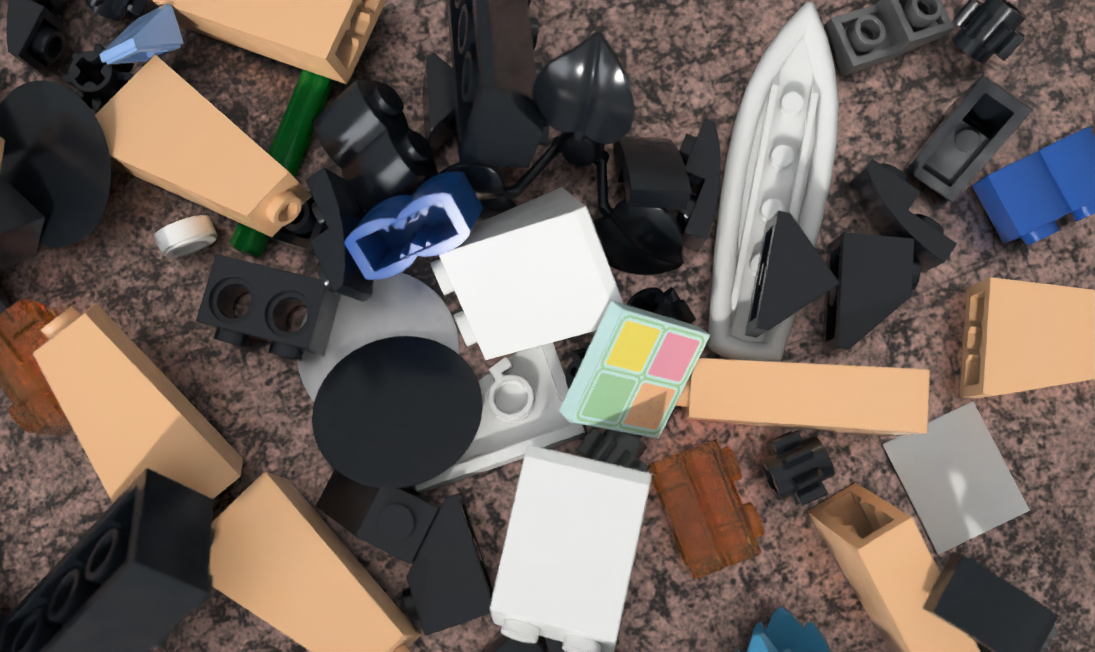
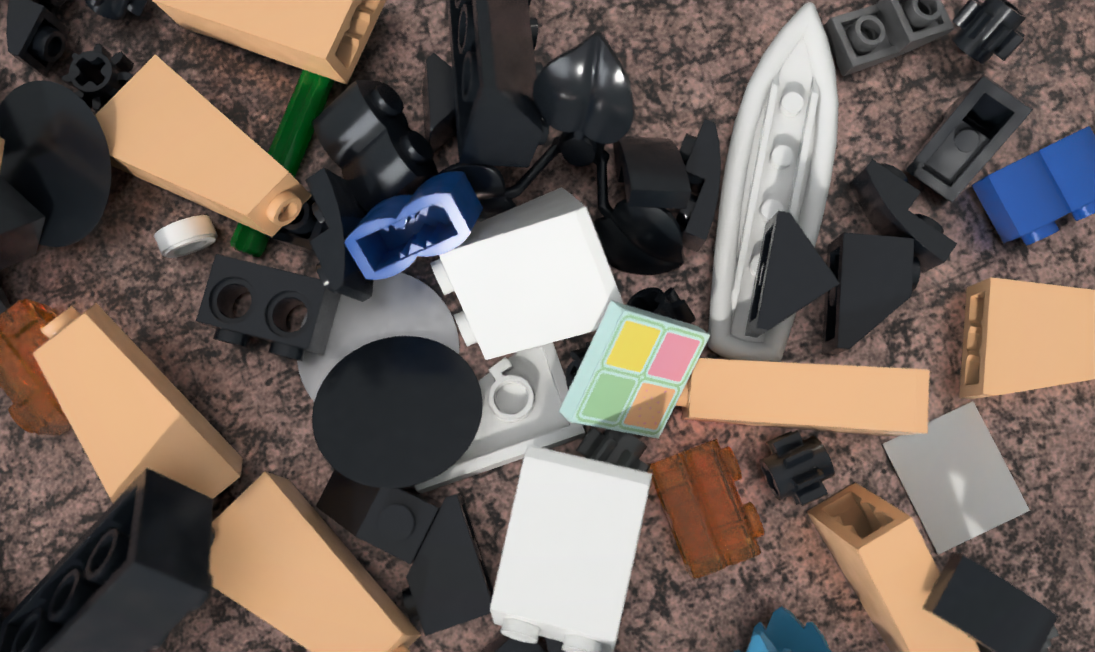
(146, 36): light blue slope -> none

